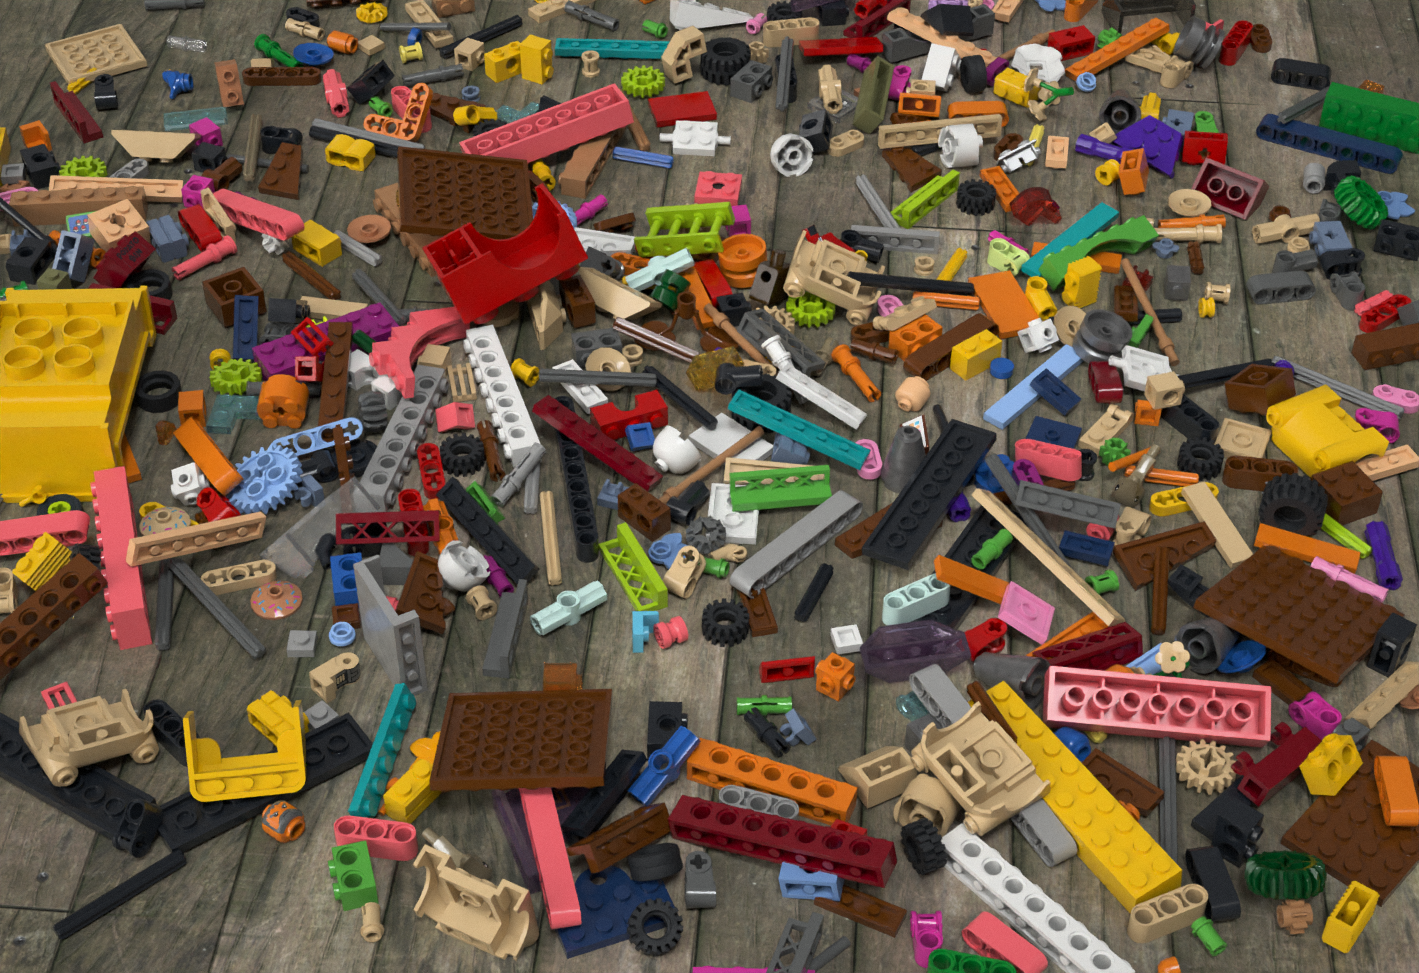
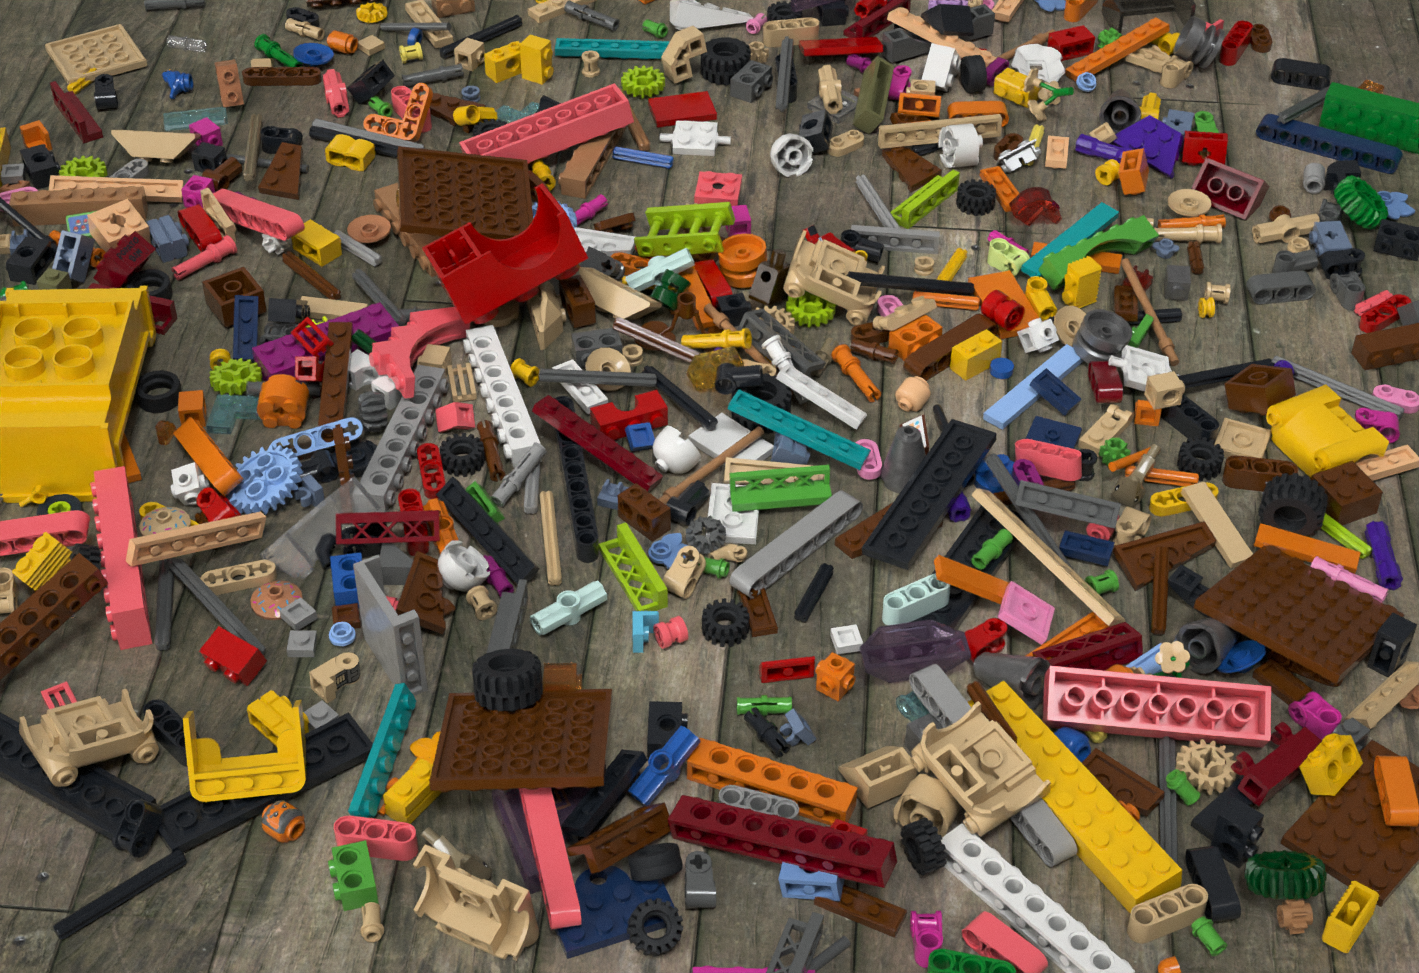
(232, 656): none -> red brick
(298, 614): none -> light grey plate
(507, 679): none -> black tyre
(725, 339): none -> yellow pin
(1002, 310): none -> red wheel
(1177, 780): none -> bright green pin

